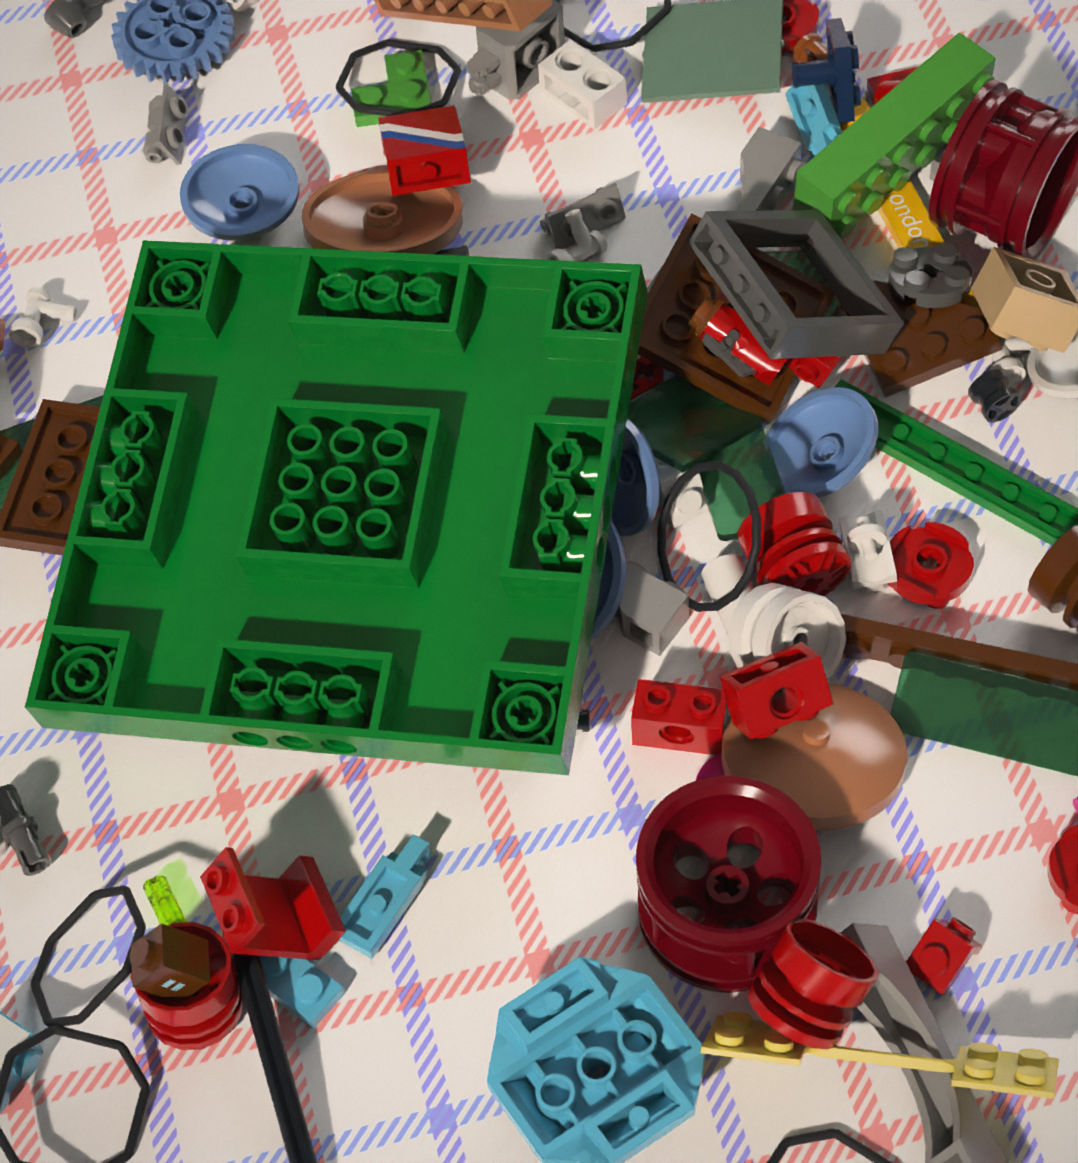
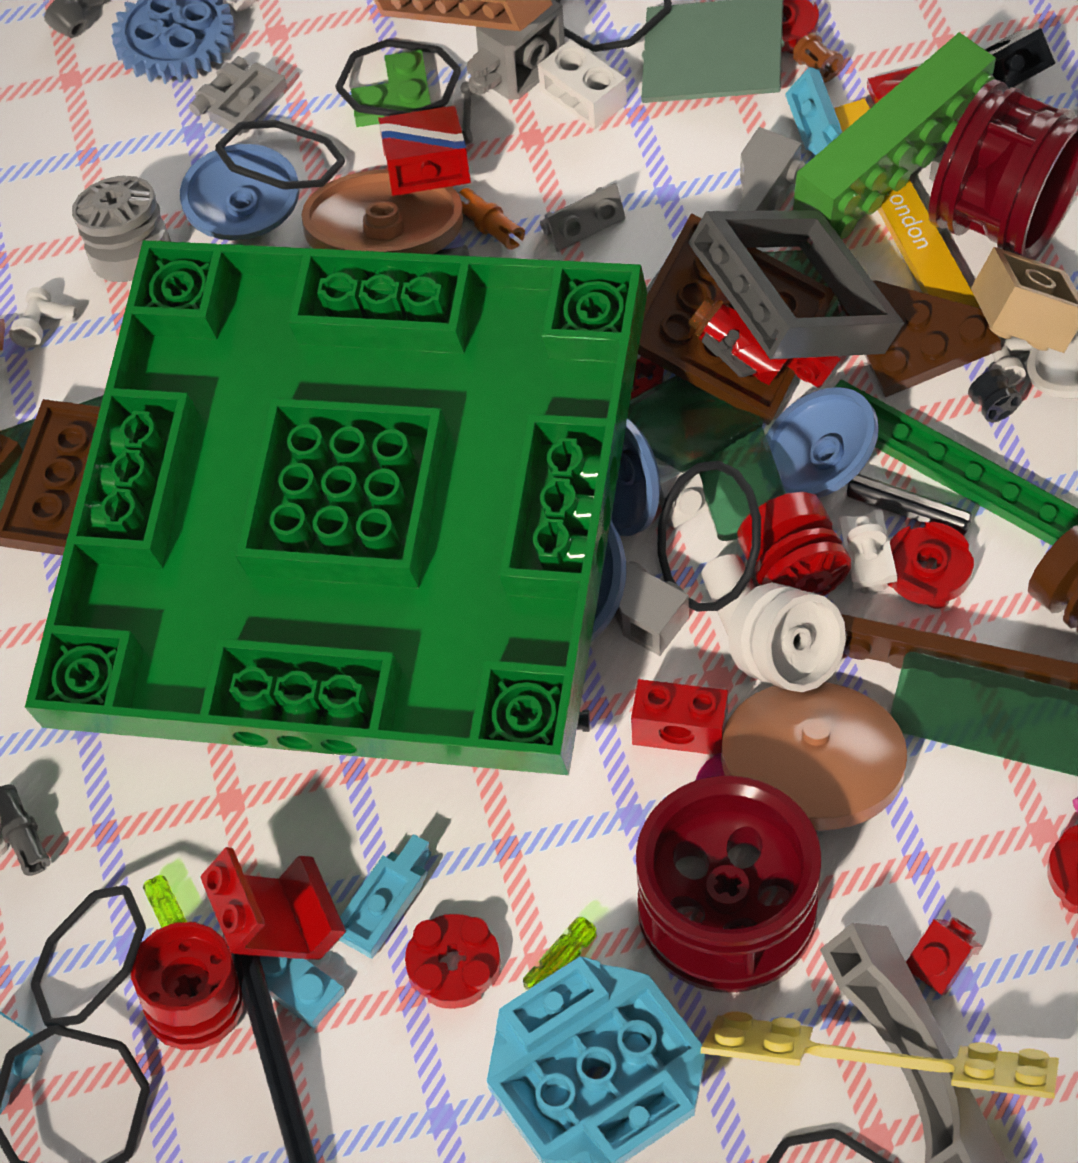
(114, 221): none -> light grey wheel
(166, 127): light grey hinge -> none
(170, 963): reddish brown brick -> none
(219, 148): none -> black piece
(246, 98): none -> light grey plate
(448, 934): none -> red plate
(468, 138): none -> dark grey hinge
(490, 219): none -> orange pin
(562, 951): none -> clear neon green axle
(586, 242): white piece -> none
(752, 687): red brick -> none
(812, 984): red wheel -> none
(835, 70): dark blue plate -> none
(907, 503): none -> black axle
(930, 275): dark grey plate -> none
(1021, 56): none -> black brick

